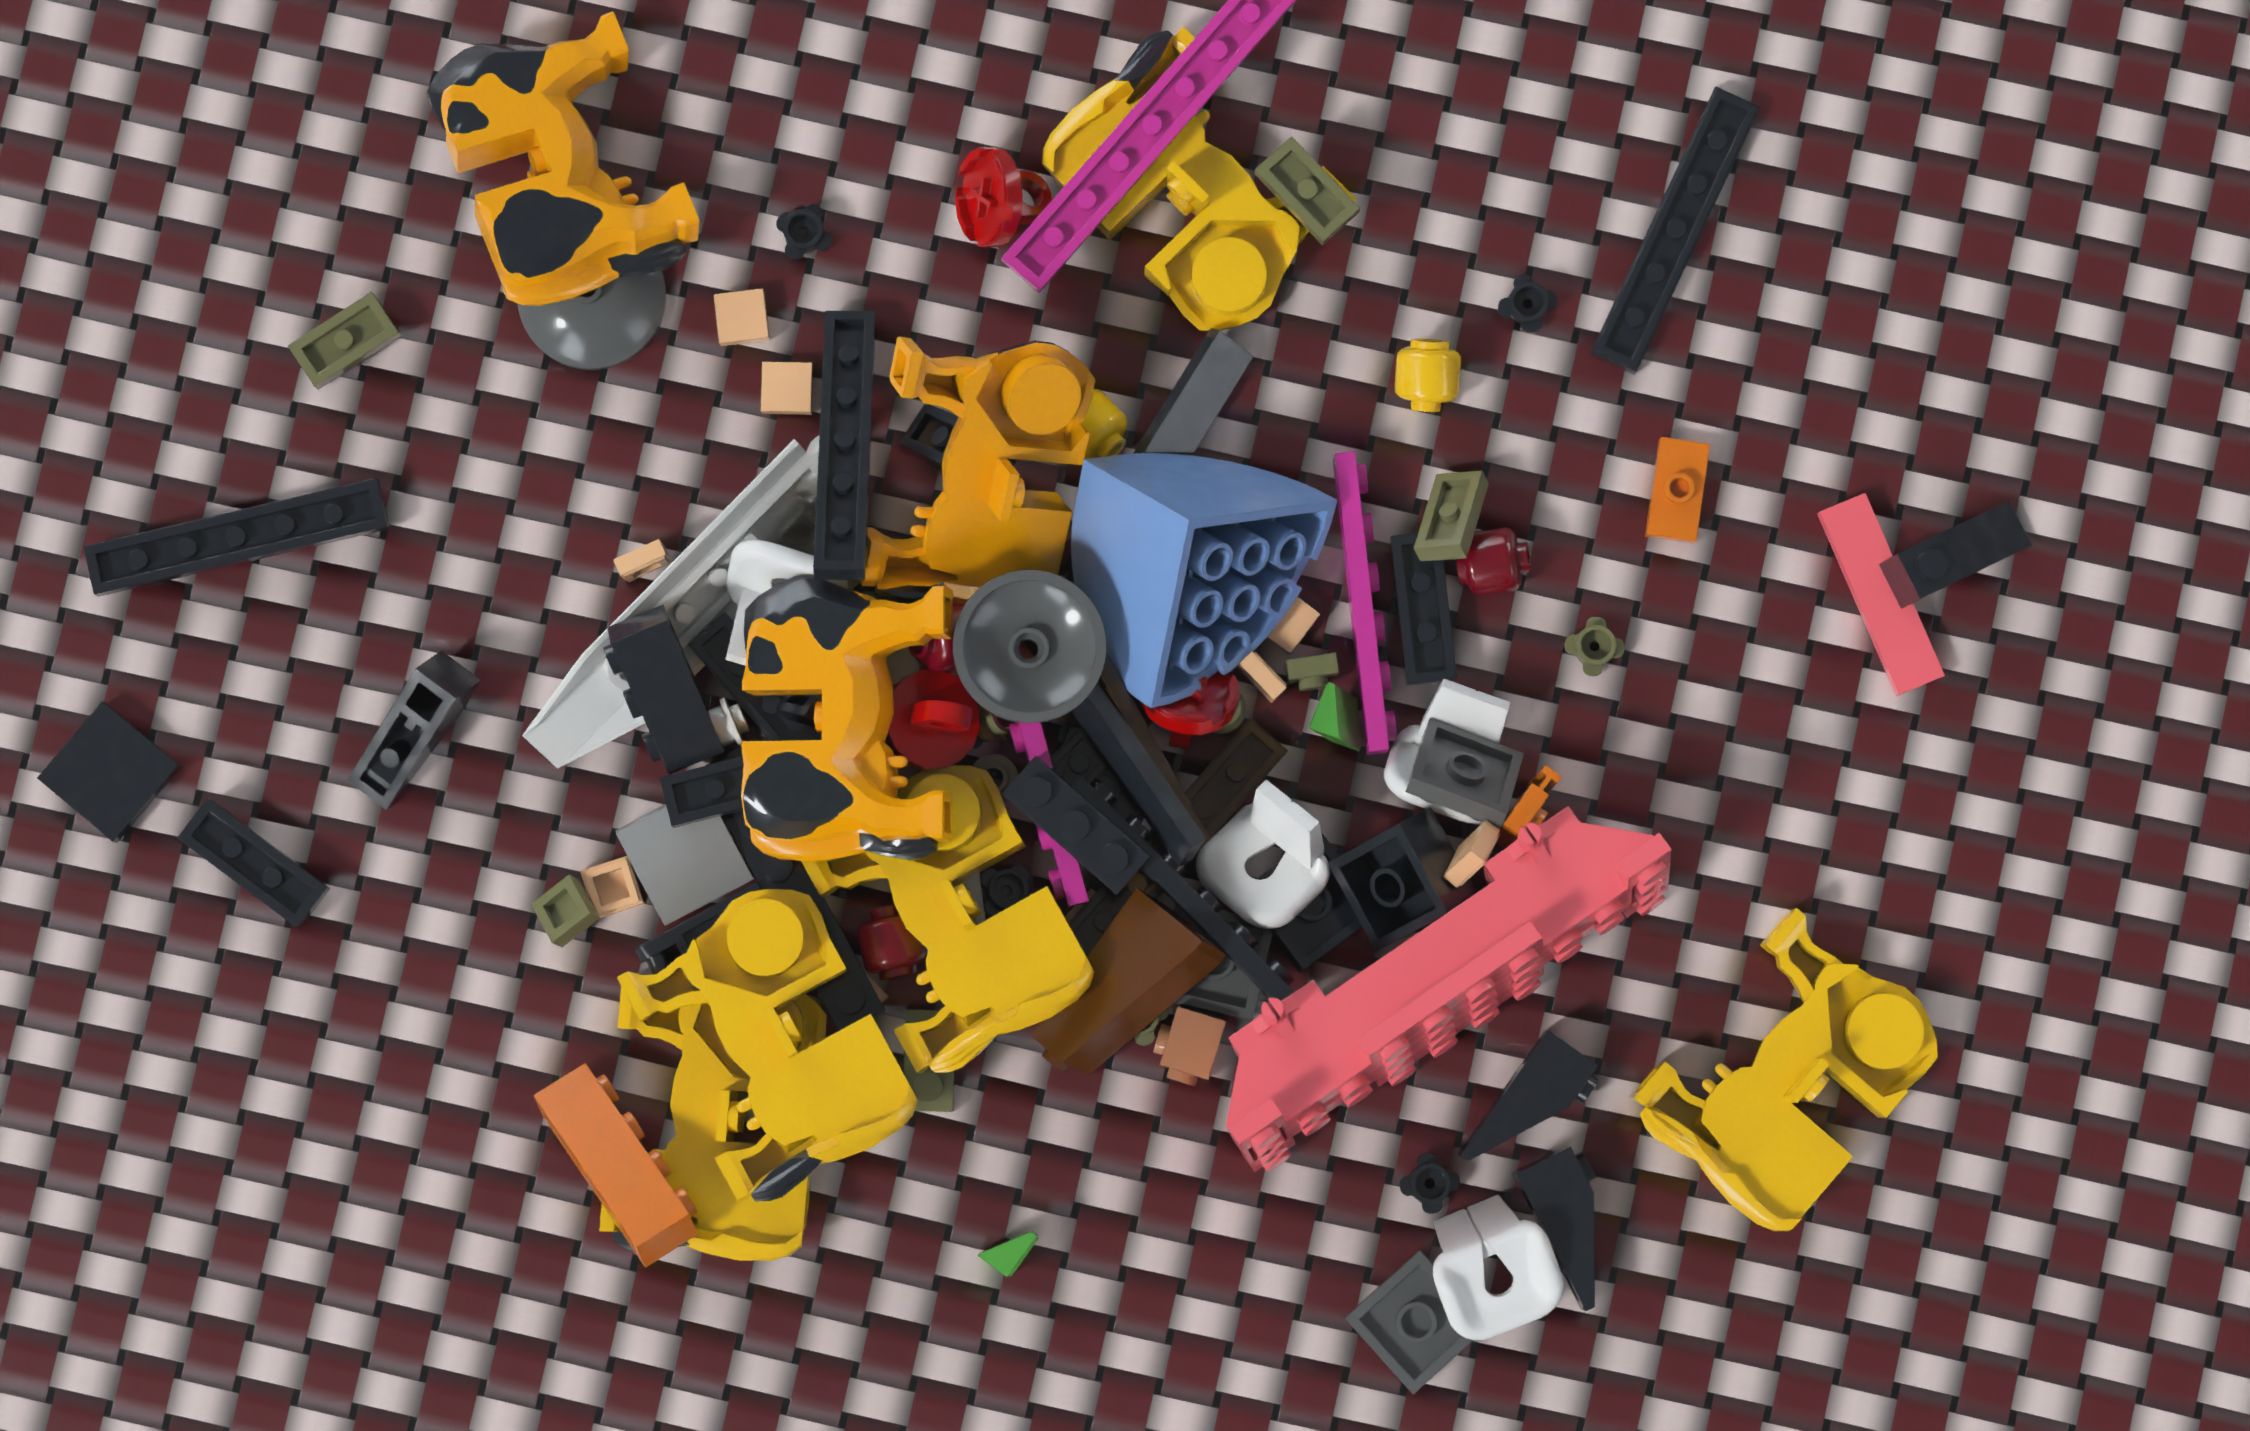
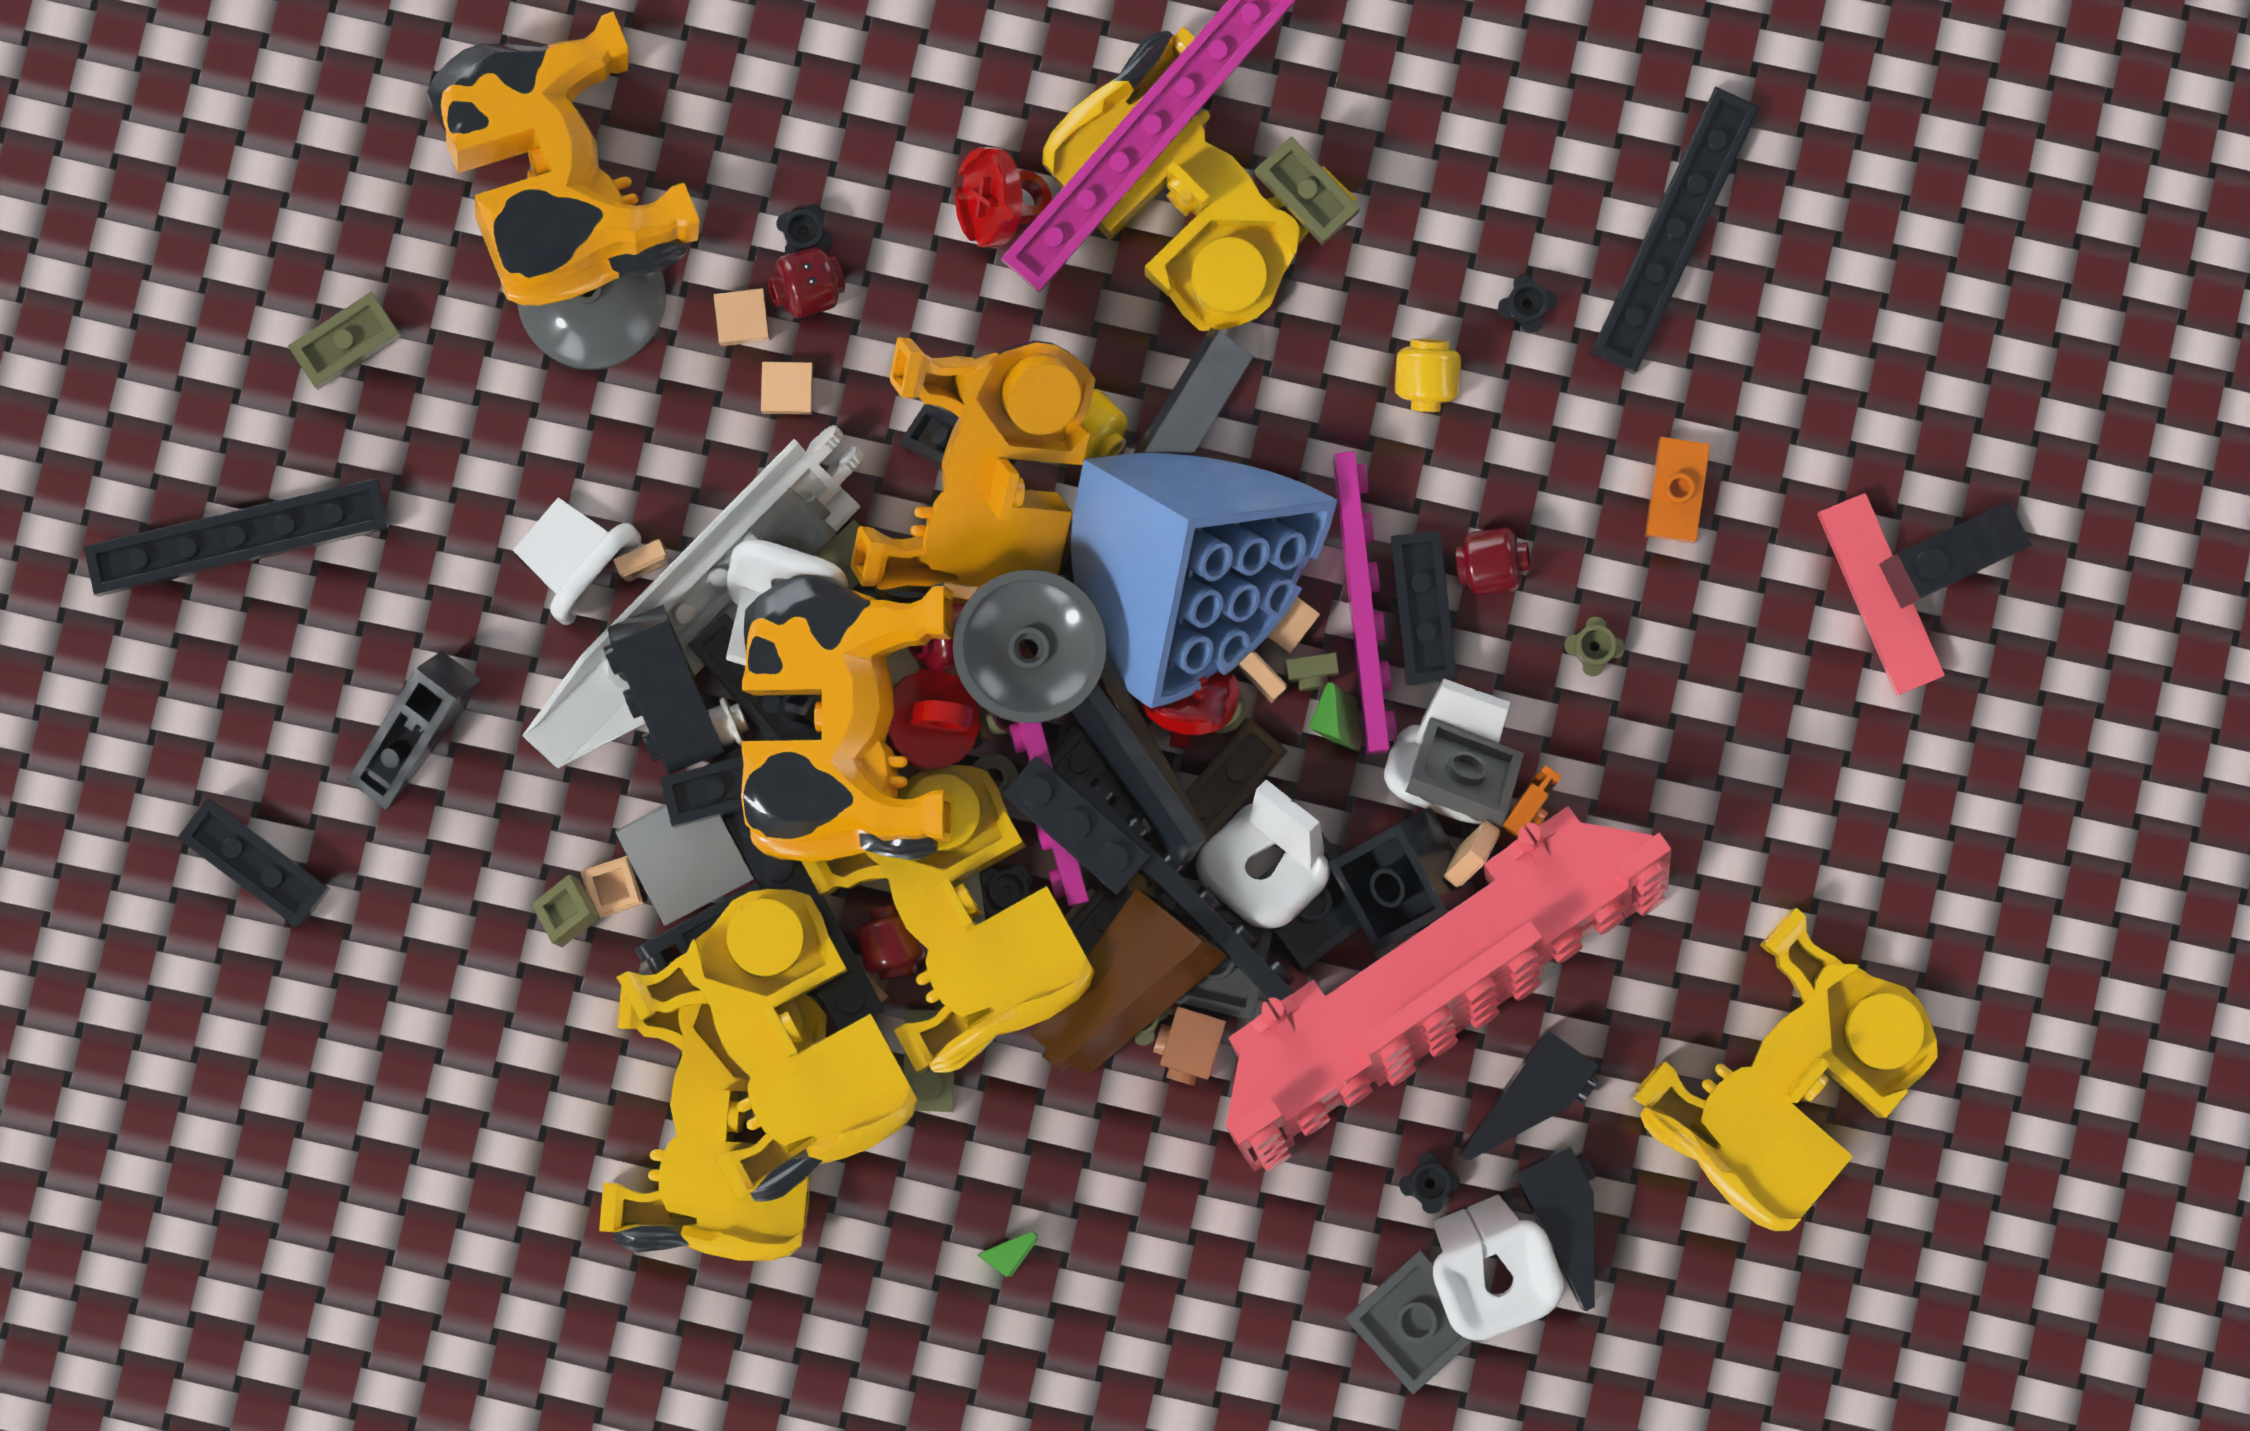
(109, 772): black tile -> none
(570, 552): none -> white piece
(616, 1164): orange brick -> none
(806, 282): none -> dark red head
(844, 446): black plate -> none
(1451, 516): olive plate -> none

